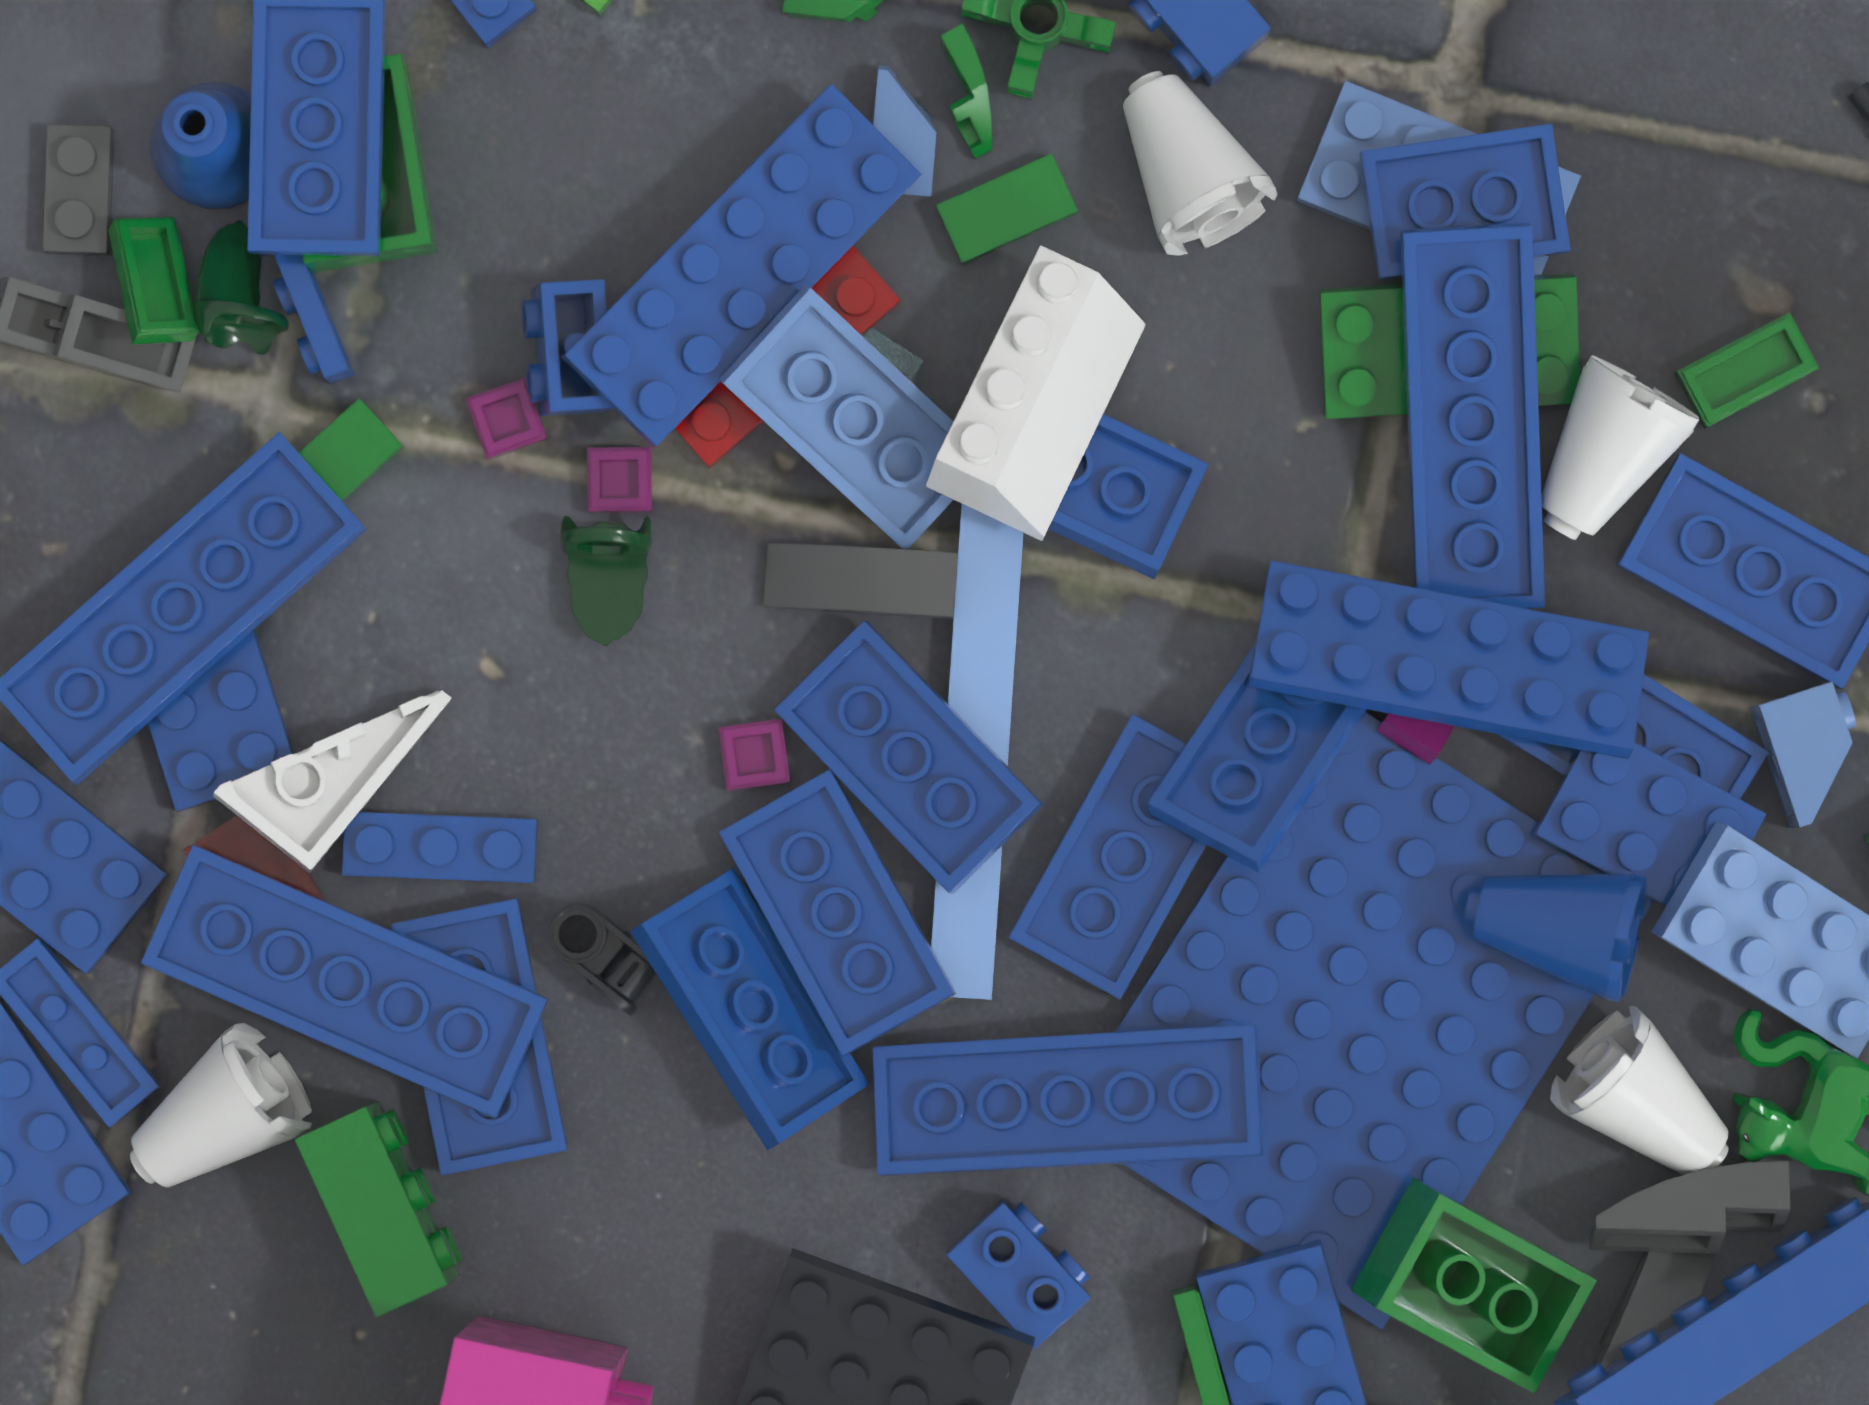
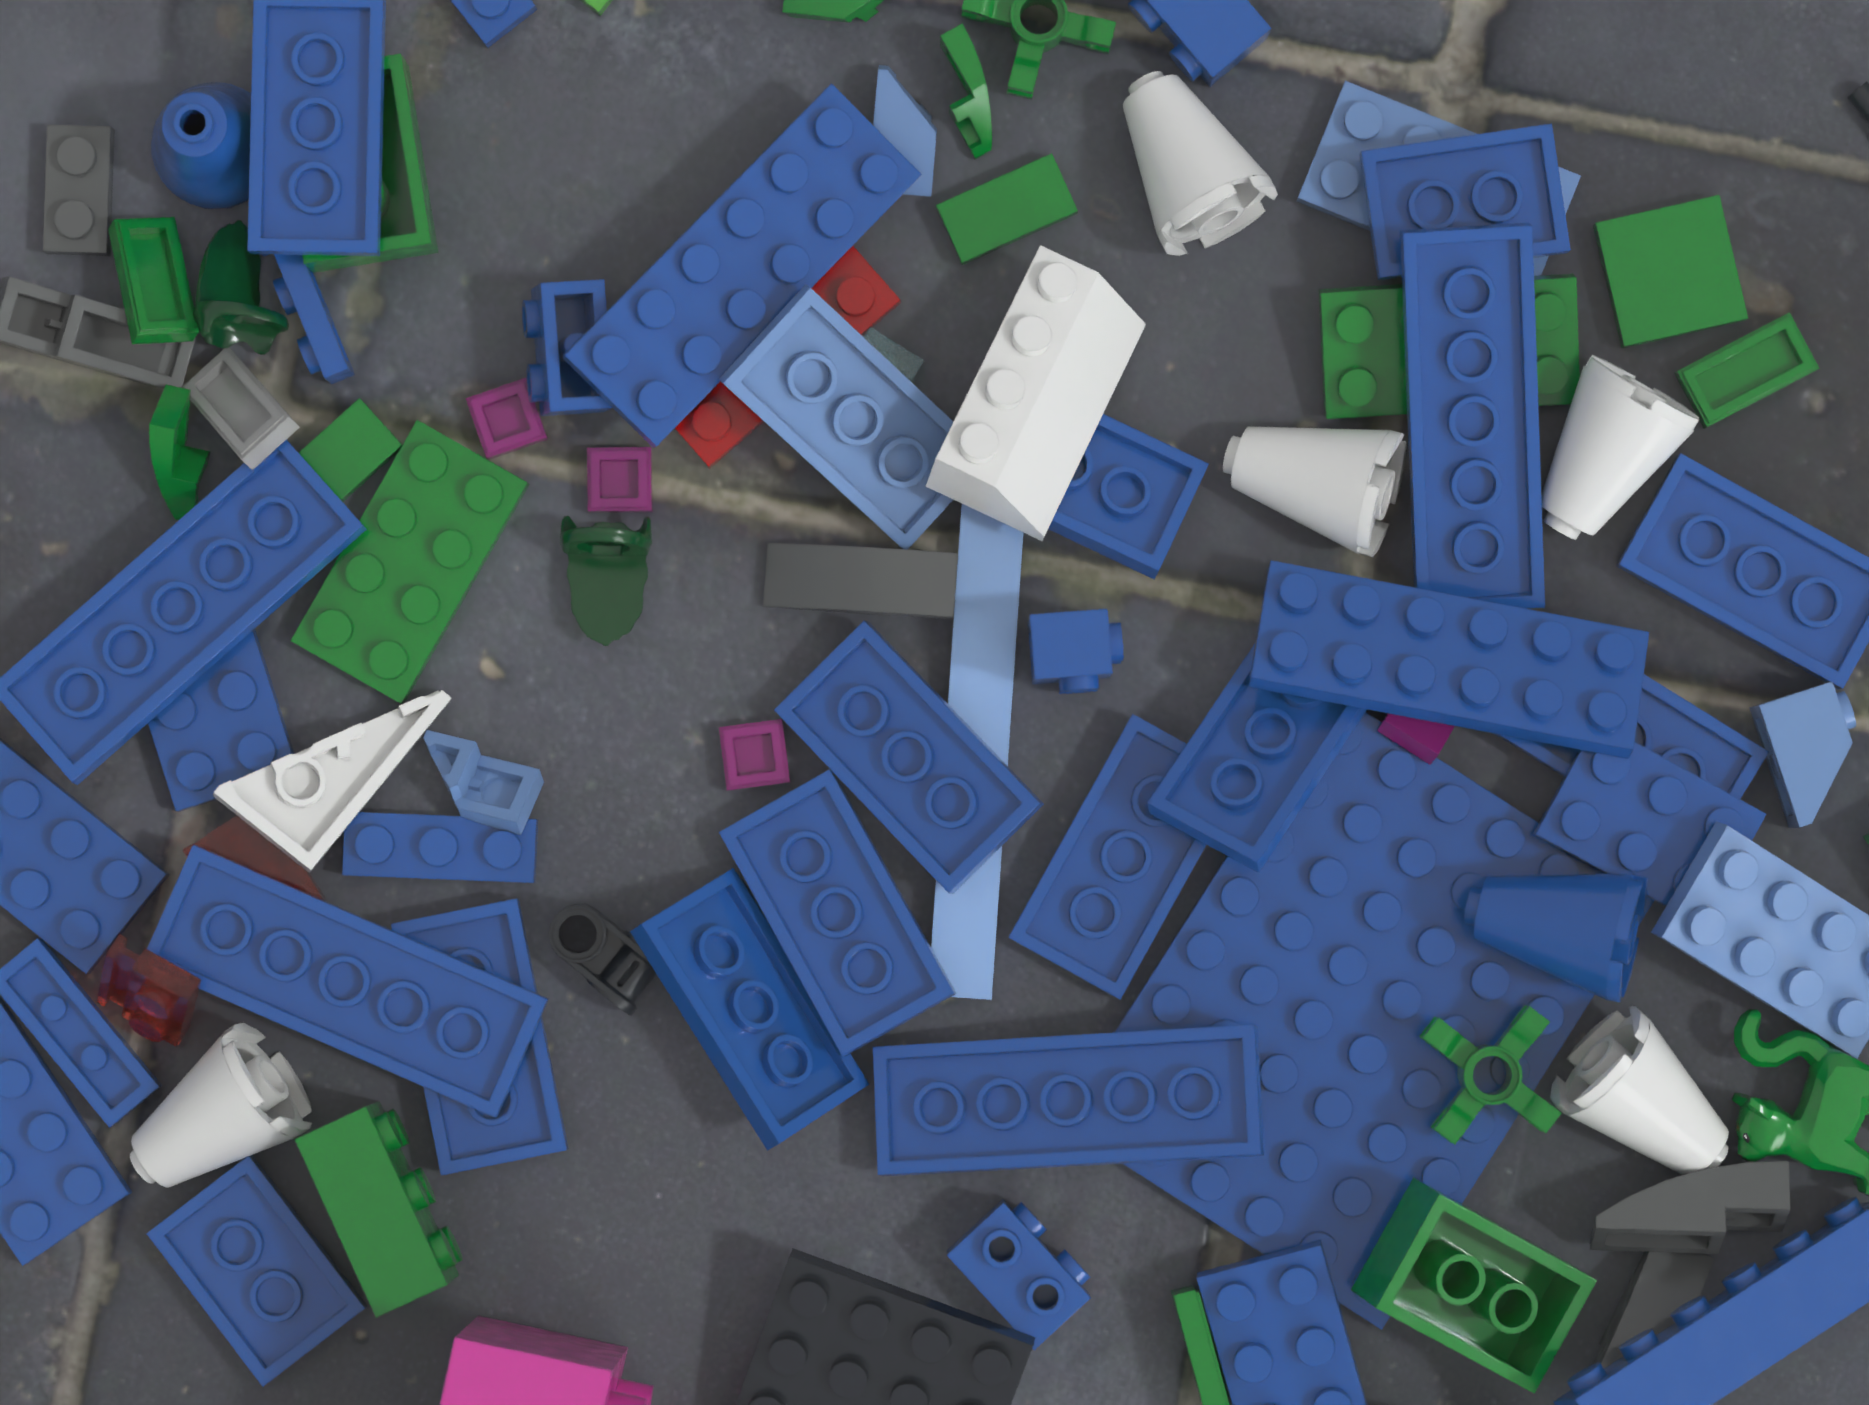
(152, 991): none -> clear red plate
(175, 464): none -> green slope
(240, 408): none -> light grey tile
(257, 1270): none -> blue plate
(413, 563): none -> green plate
(483, 786): none -> medium blue slope
(1074, 649): none -> blue brick
(1322, 478): none -> white cone
(1509, 1048): none -> green pin
(1670, 271): none -> green tile

